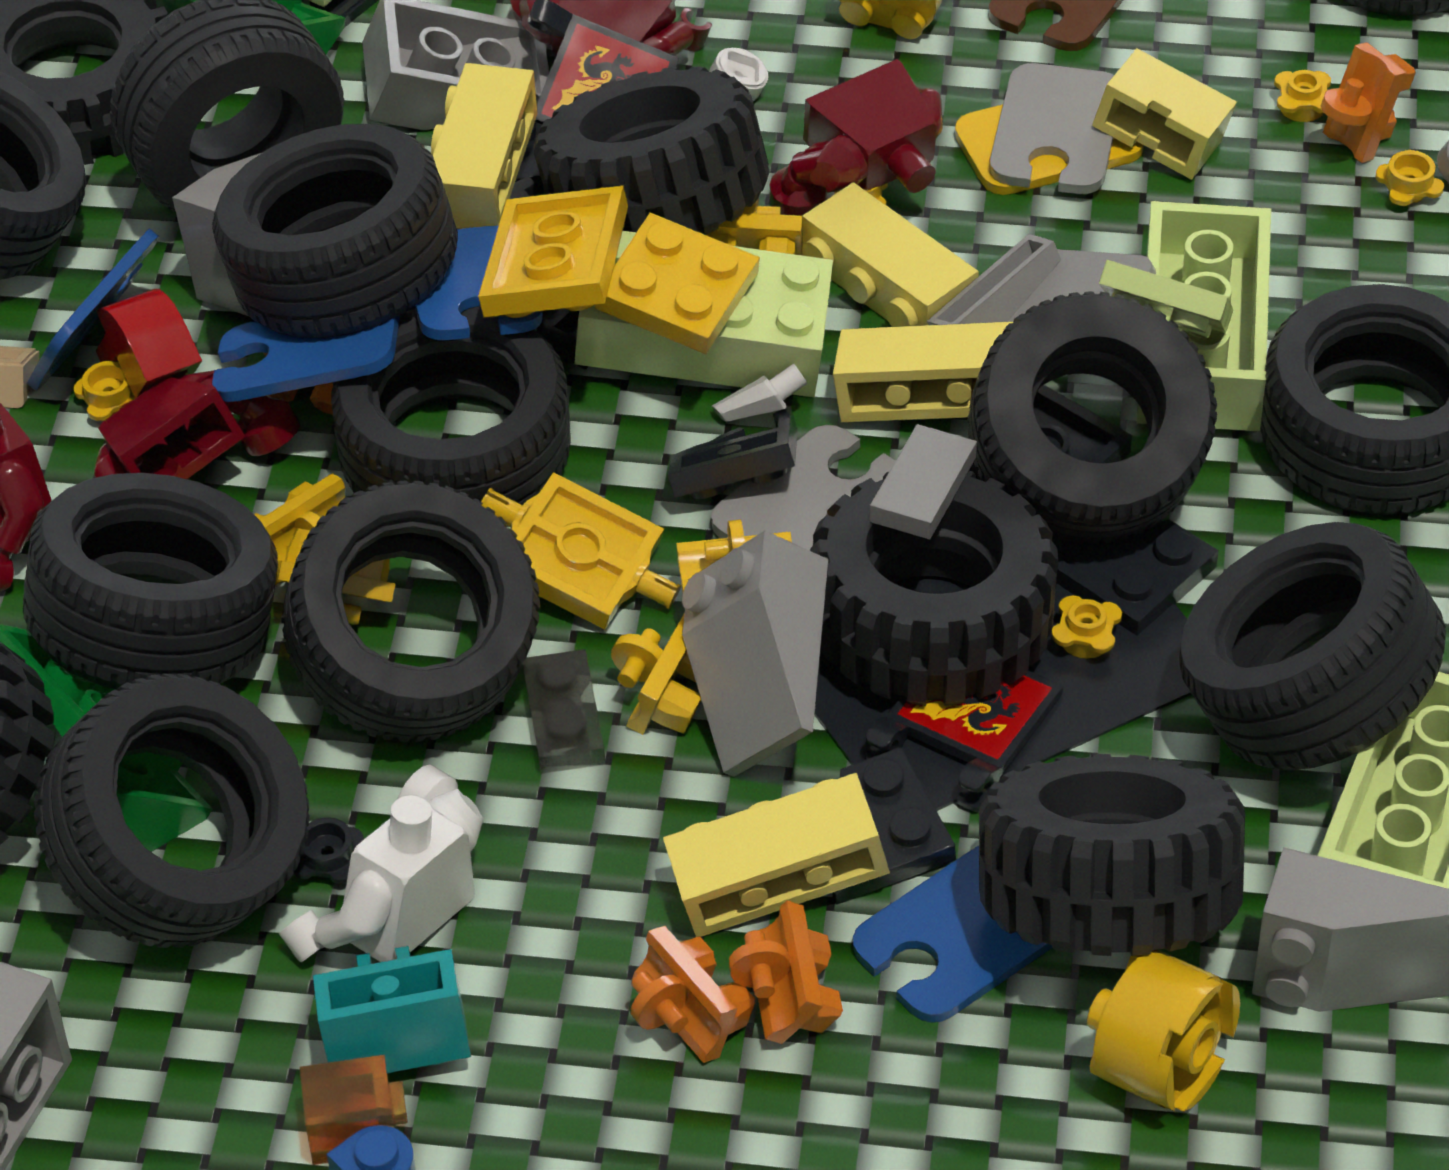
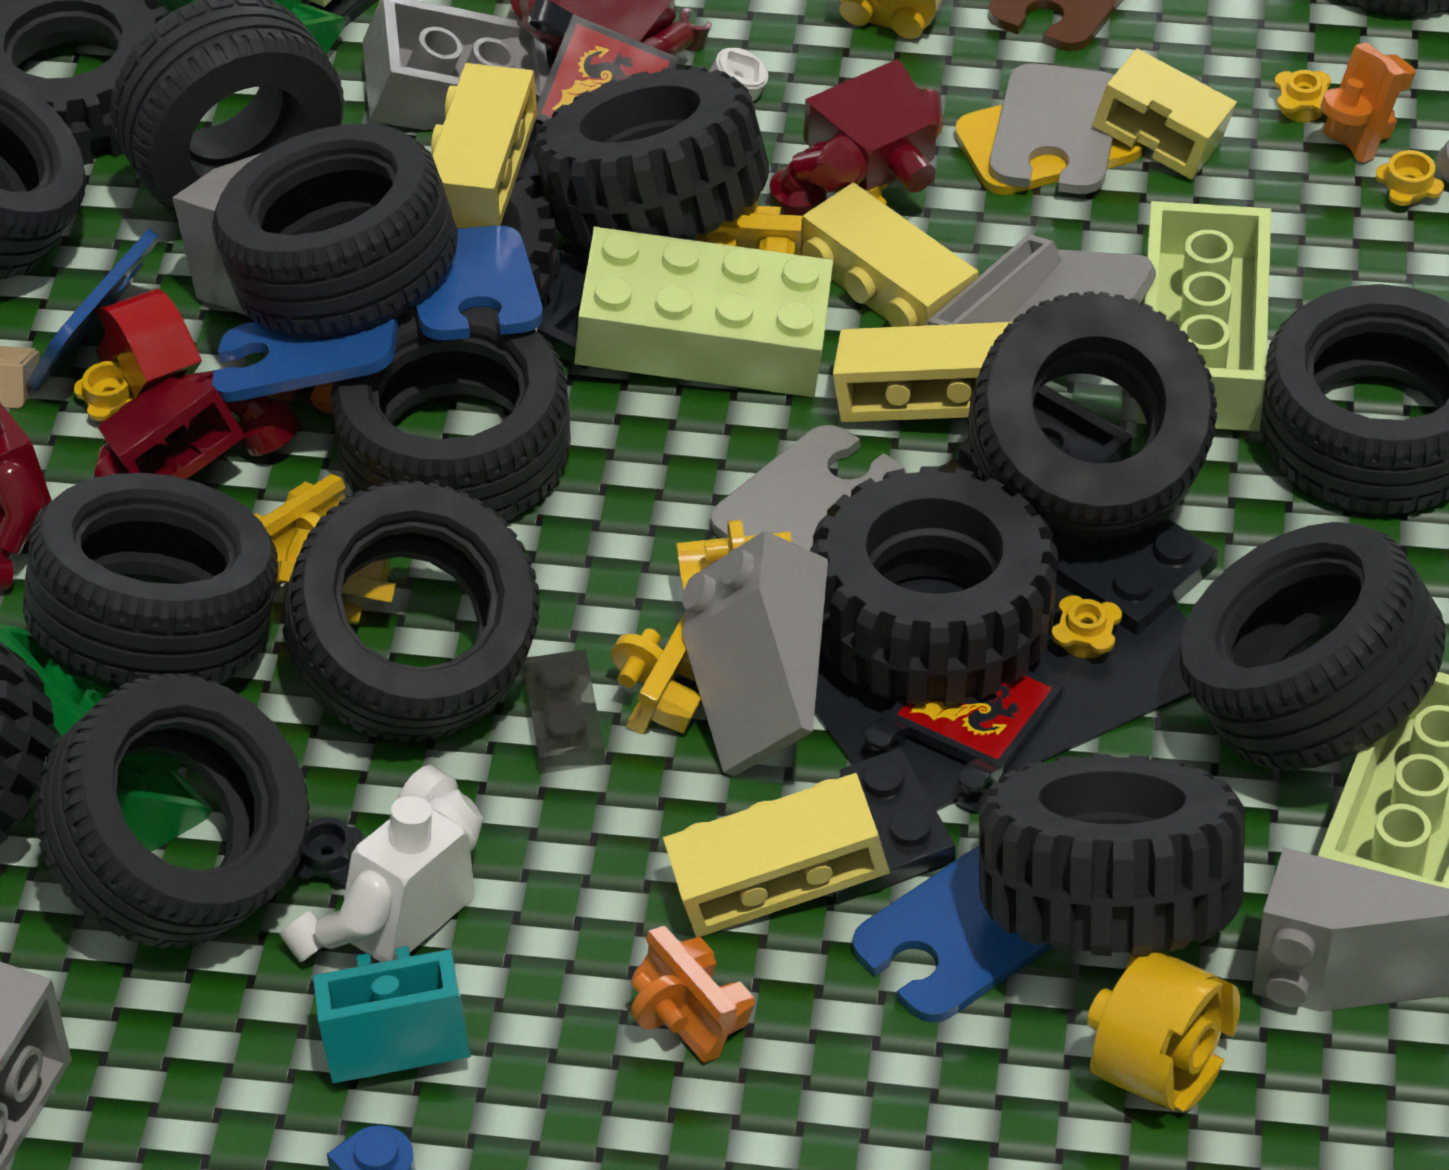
(348, 1098): clear orange brick -> none
(554, 252): yellow plate -> none
(585, 549): yellow plate -> none
(678, 283): yellow plate -> none
(735, 457): black wing -> none
(761, 395): white bar -> none
(783, 971): orange hips -> none
(923, 481): light grey tile -> none
(1189, 306): yellowish green plate -> none

